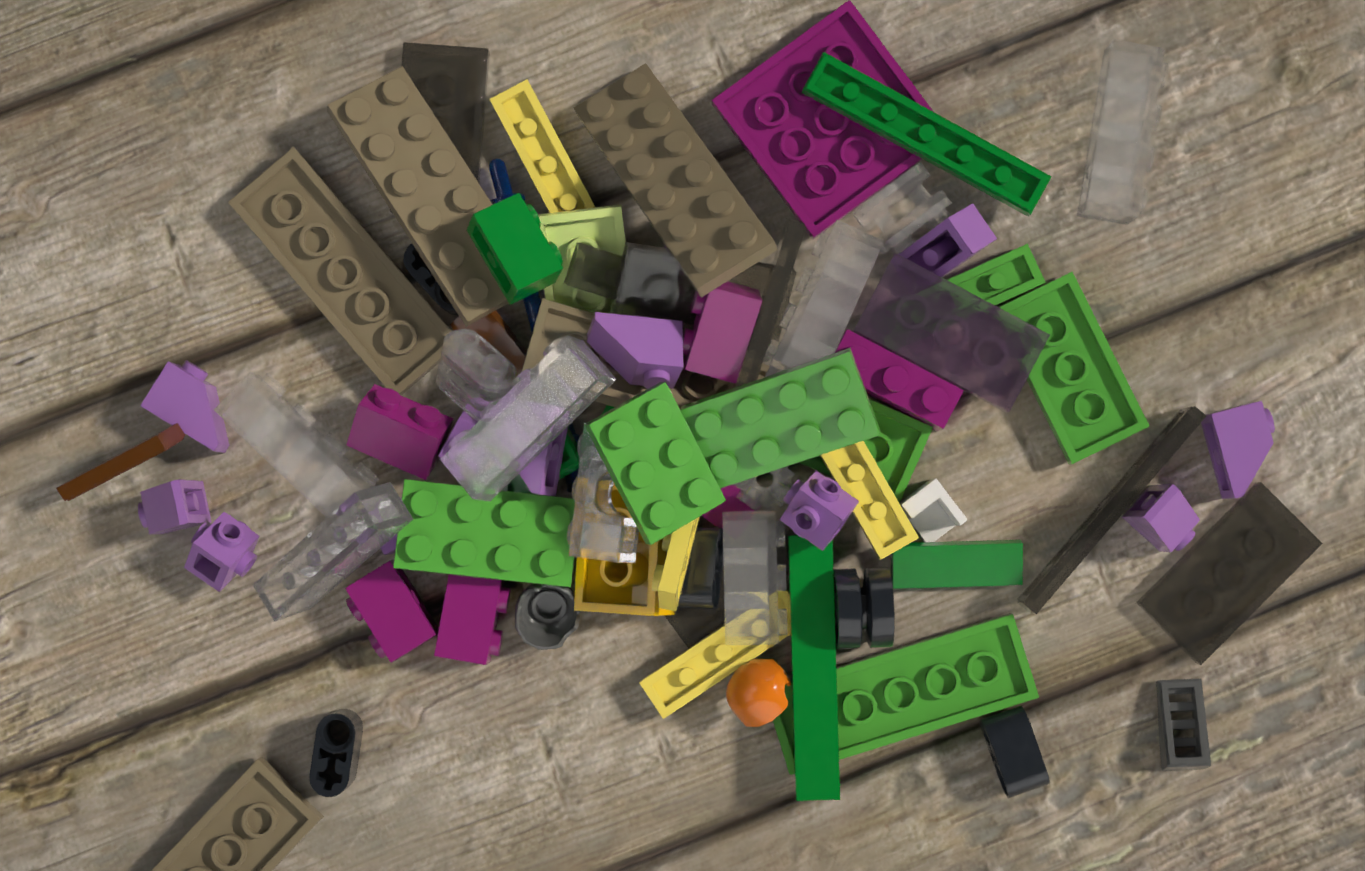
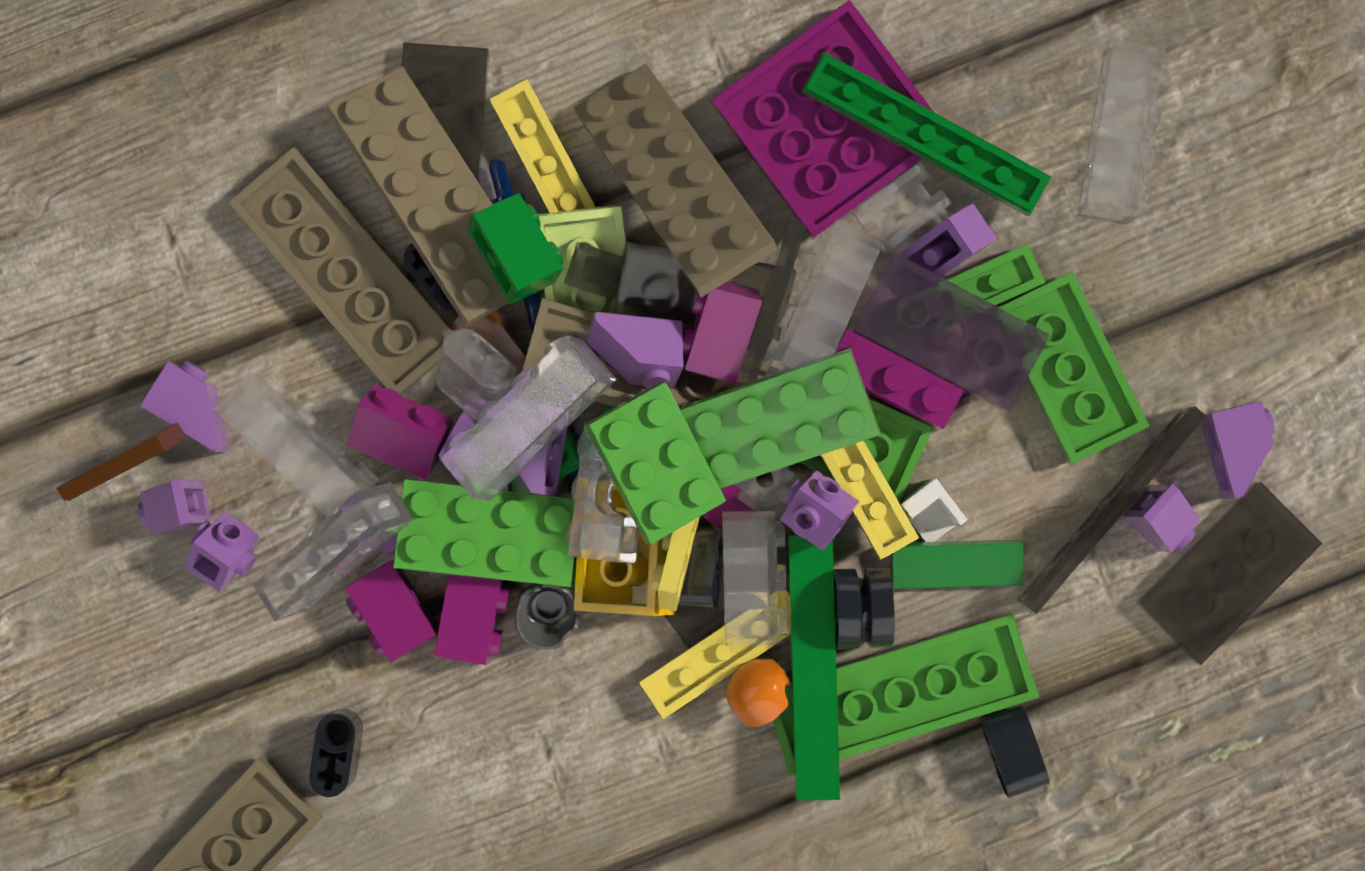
(1200, 741): dark grey slope -> none

